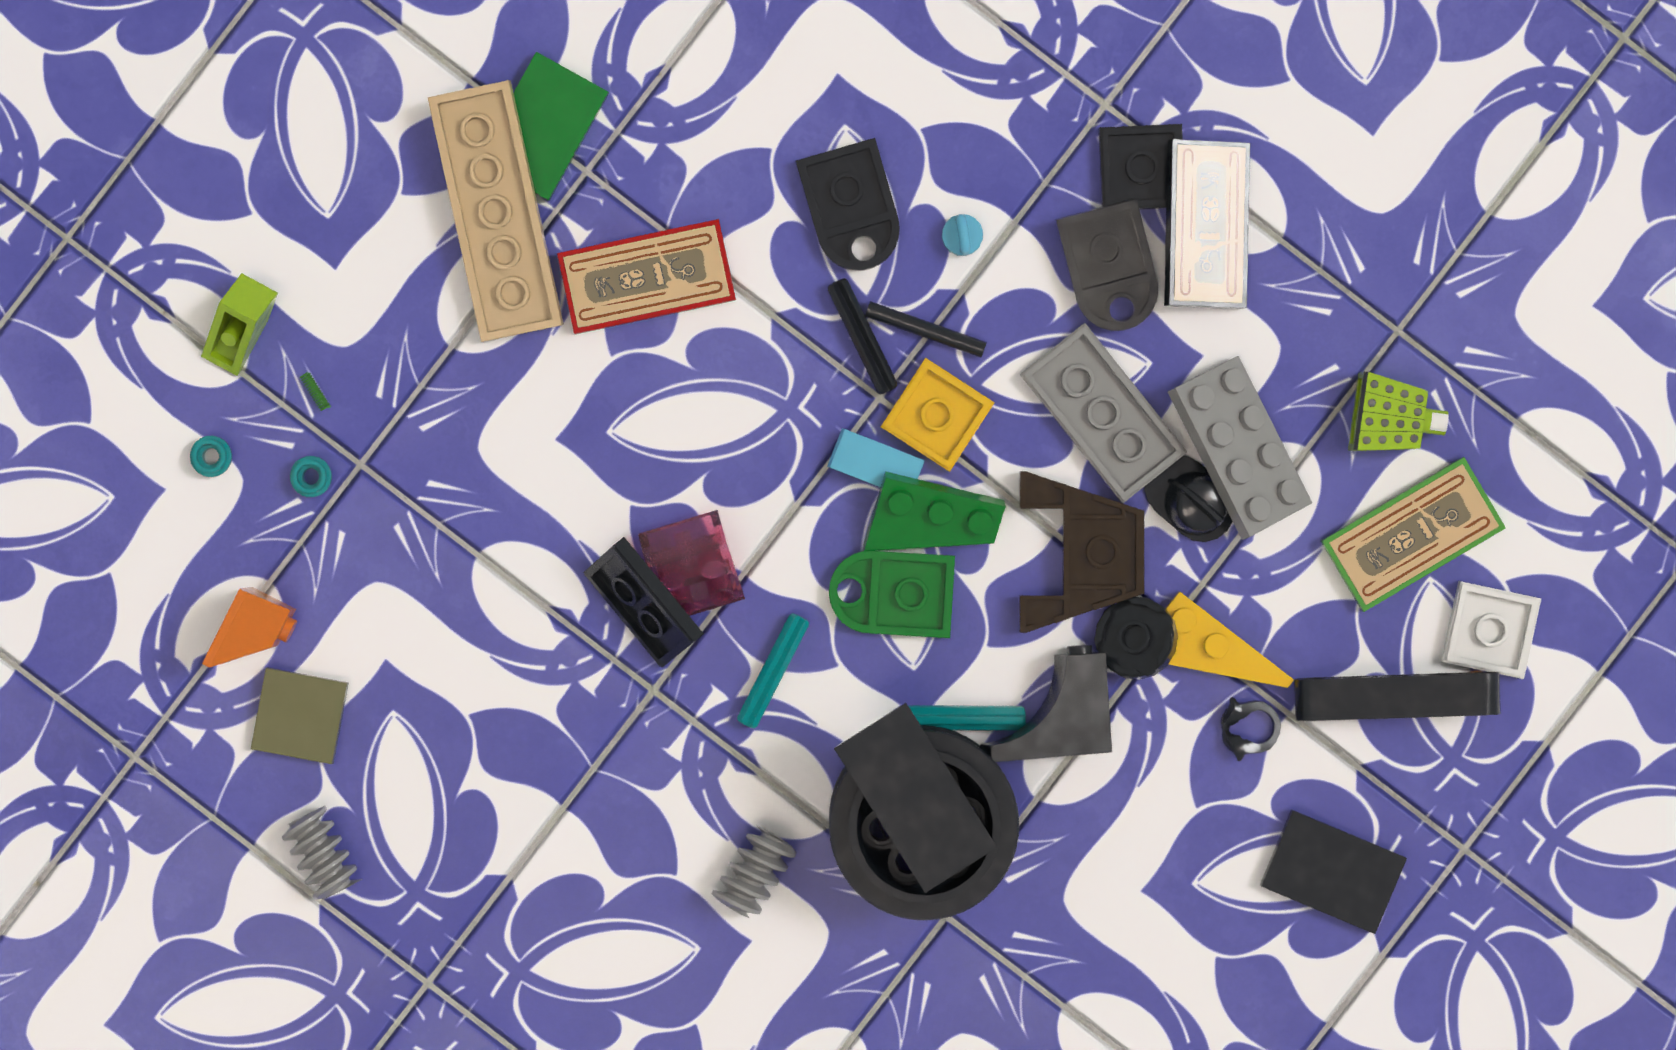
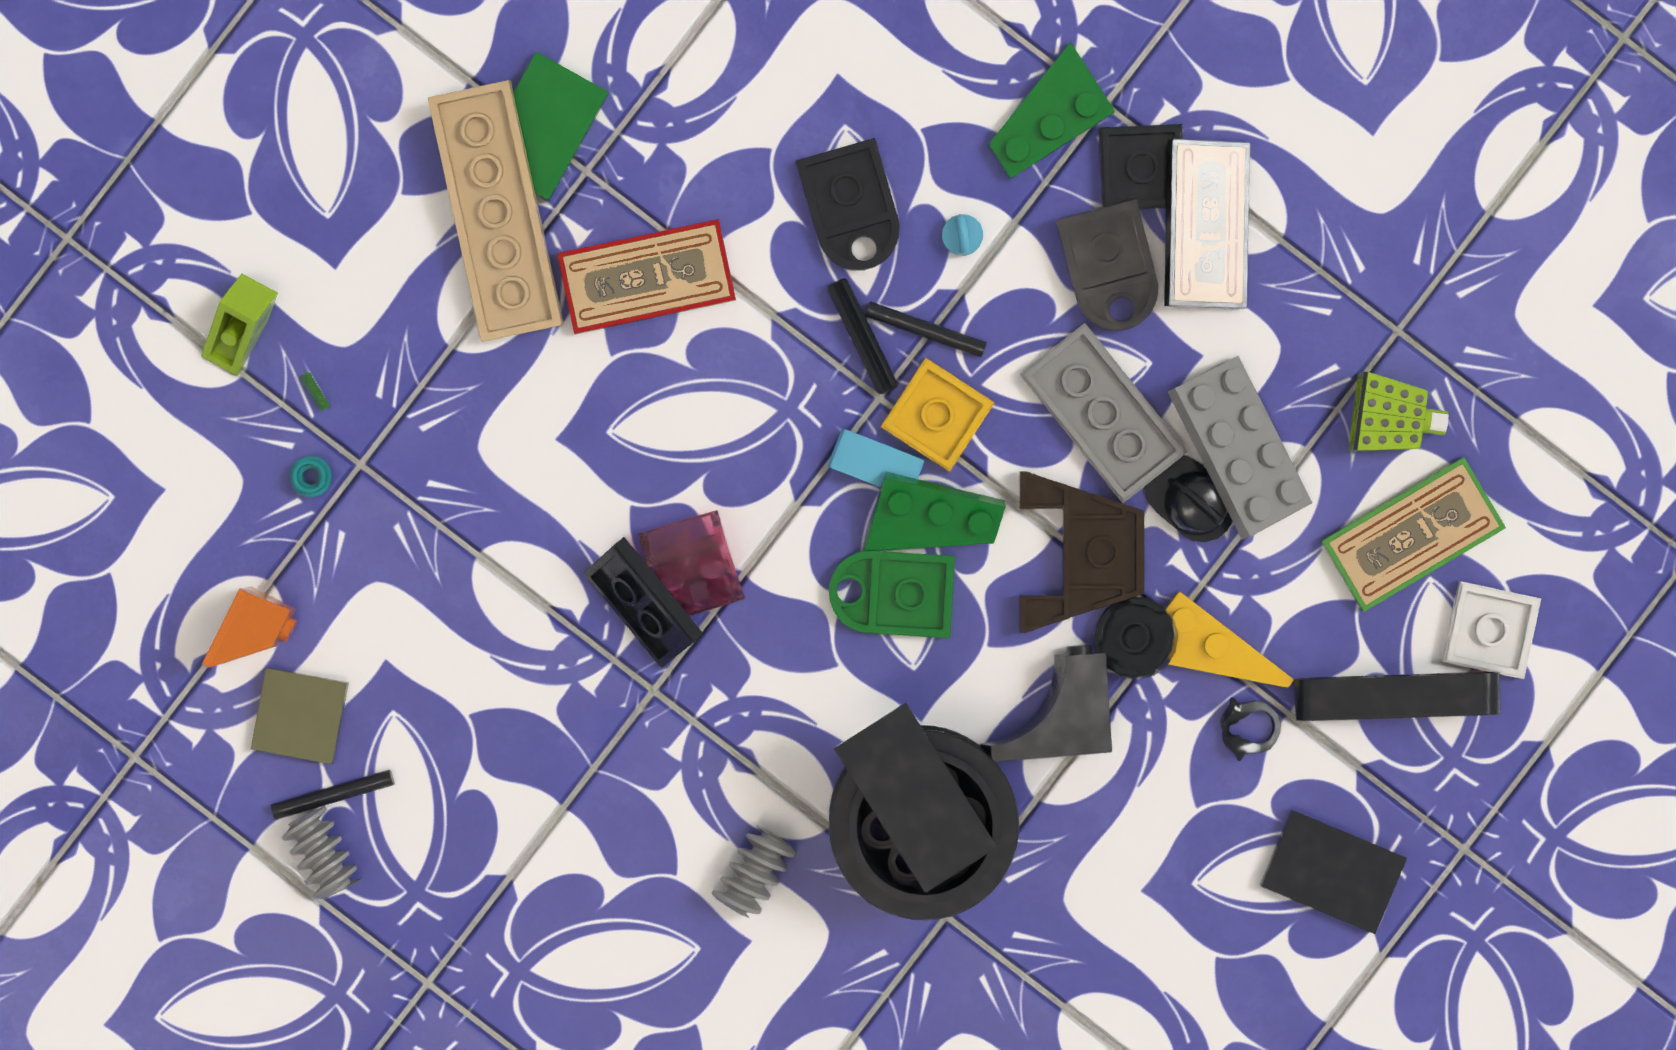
(198, 451): teal plate -> none
(332, 794): none -> black bar
(773, 670): teal axle -> none
(970, 717): teal axle -> none
(1051, 115): none -> green wing

